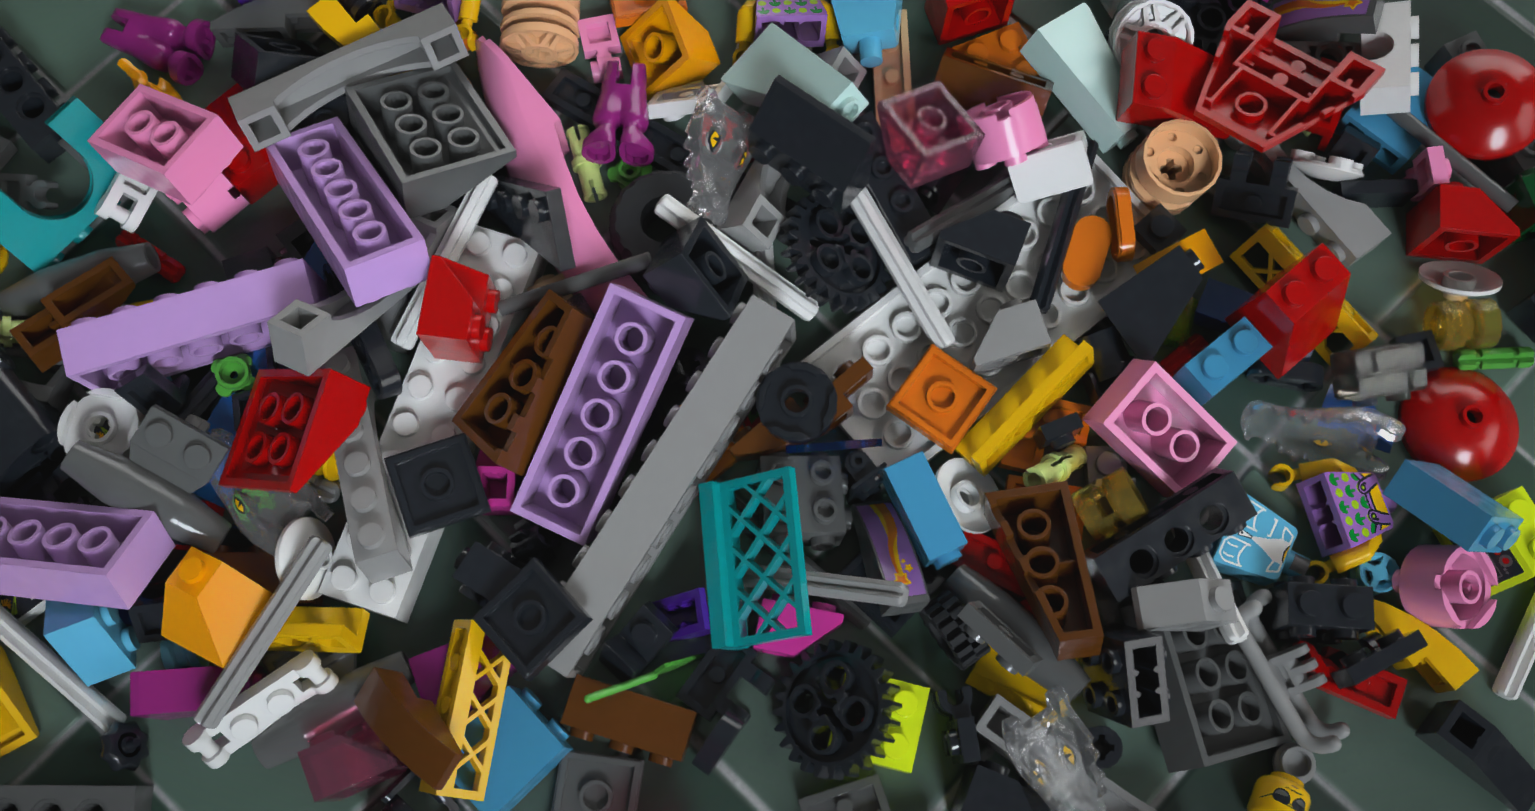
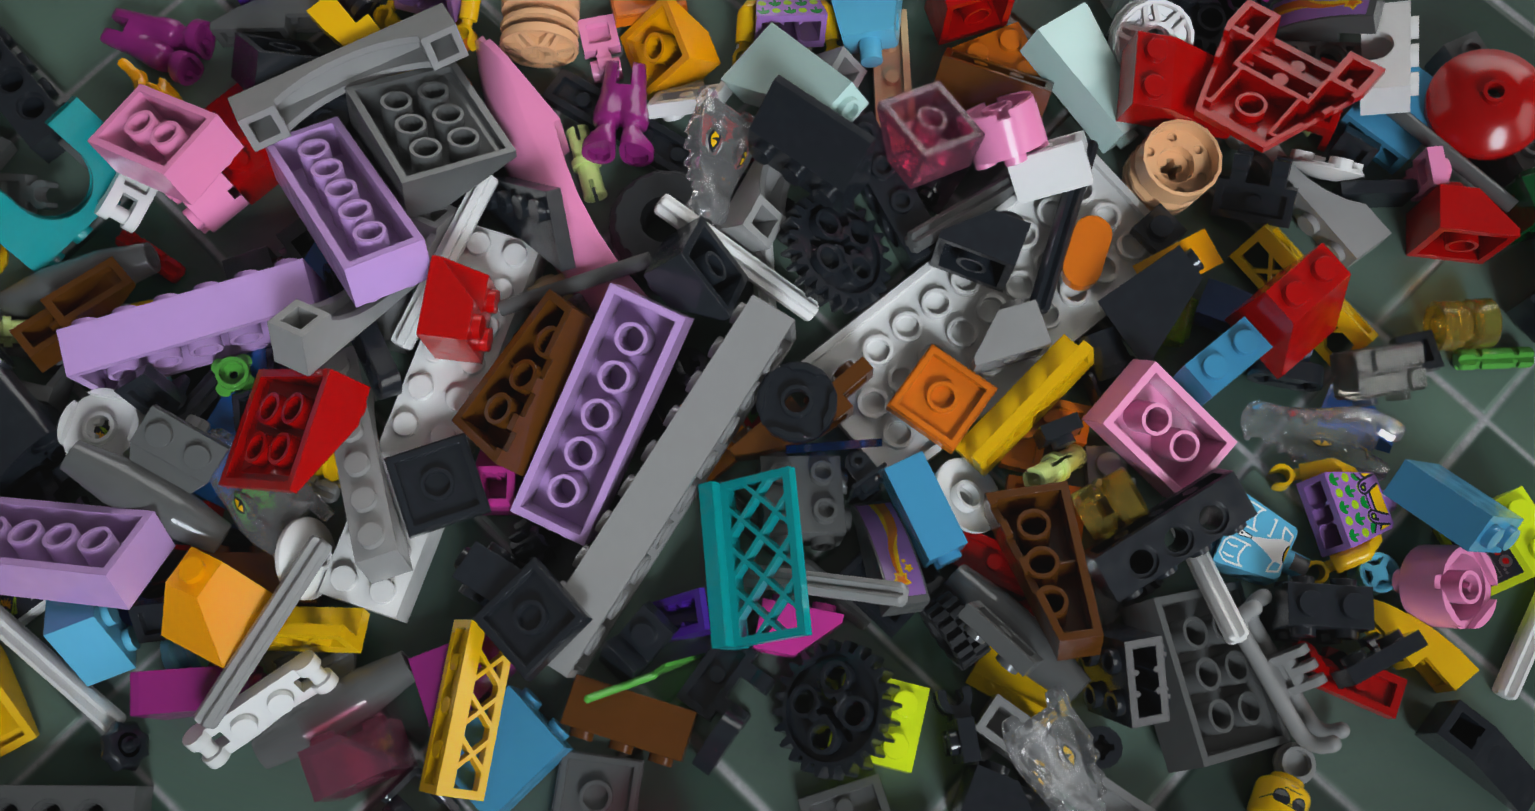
(408, 726): reddish brown slope -> none
(619, 175): bright green plate -> none
(902, 270): white axle -> none
(1122, 224): orange tile -> none
(1183, 354): red axle -> none
(1184, 605): light grey slope -> none
(1445, 436): red dish -> none
(1460, 279): white dish -> none

